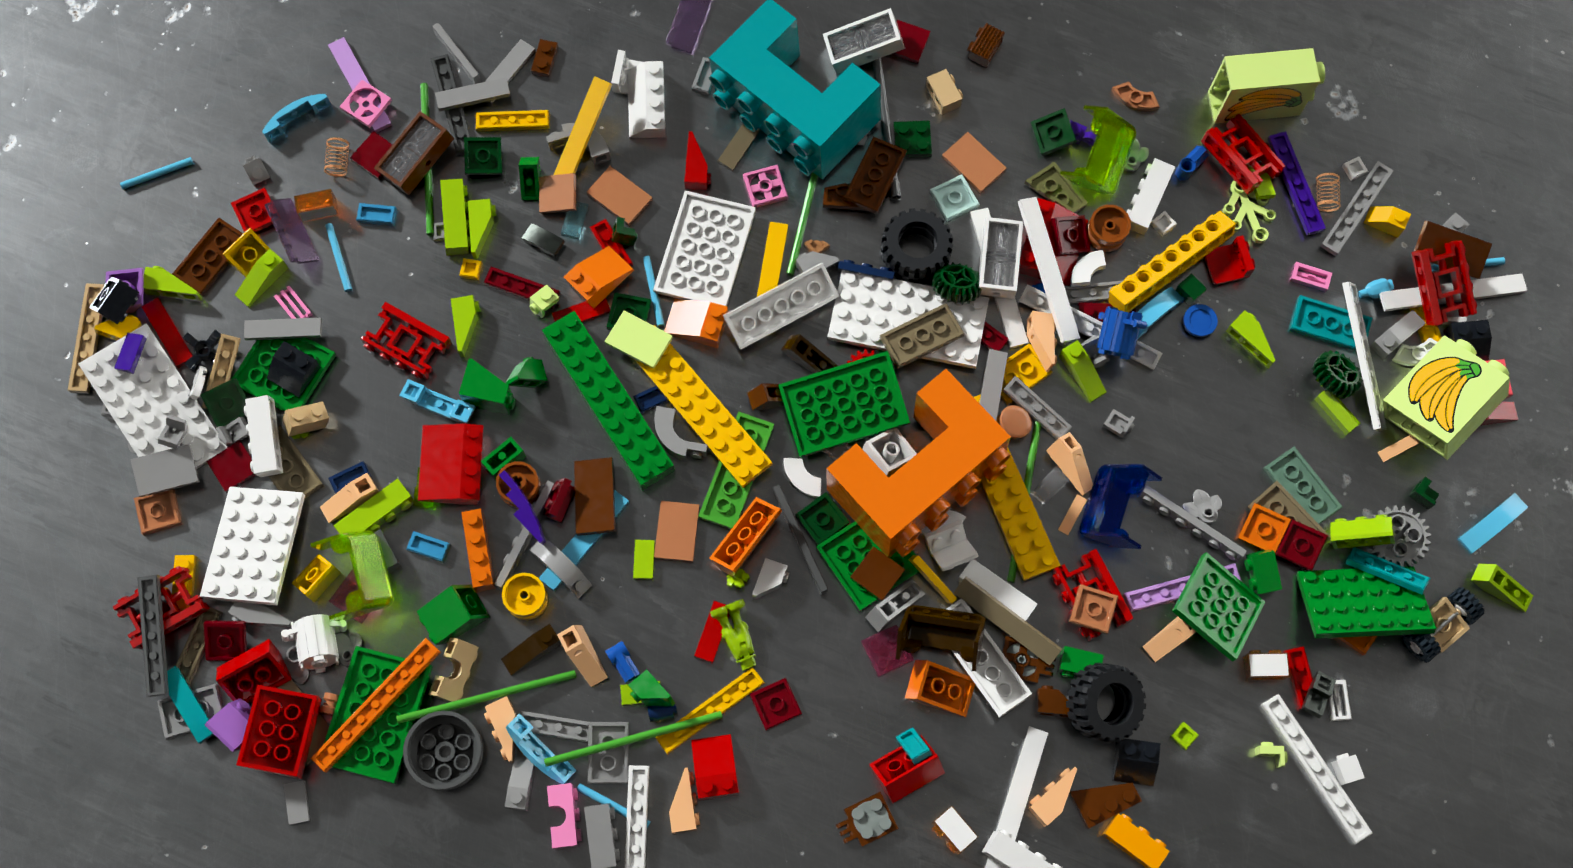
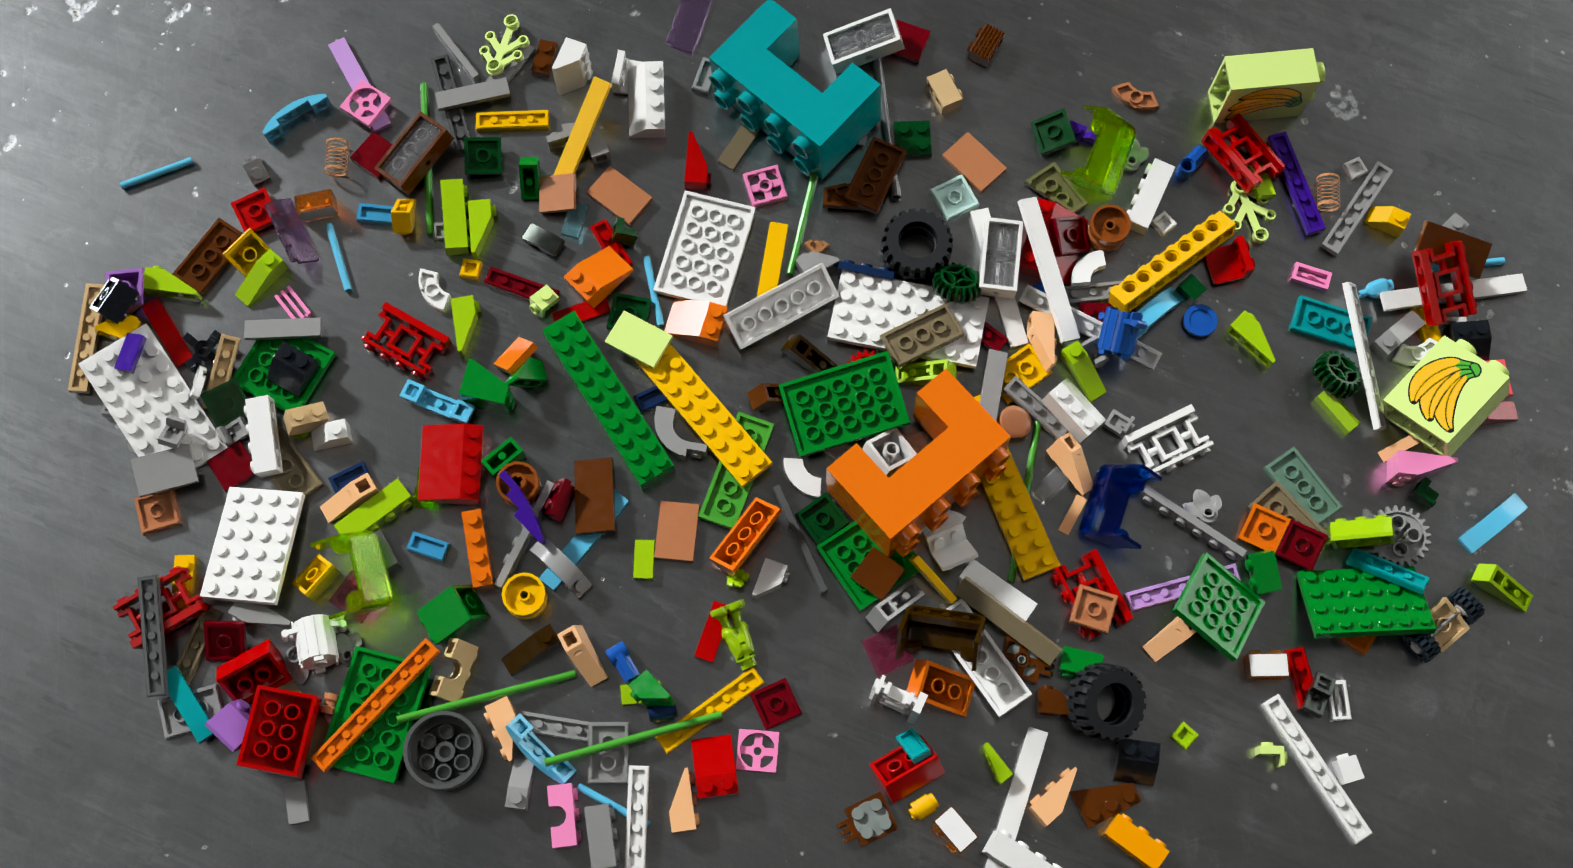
(332, 435): none -> white slope
(403, 216): none -> yellow slope
(431, 290): none -> white tile
(496, 65): none -> yellowish green plant
(515, 355): none -> orange tile
(572, 66): none -> white slope
(749, 750): none -> bright pink piece
(897, 699): none -> white fence
(923, 372): none -> lime slope
(923, 807): none -> yellow brick
(999, 768): none -> lime slope
(1073, 410): none -> white slope
(1161, 429): none -> white fence
(1410, 466): none -> bright pink slope

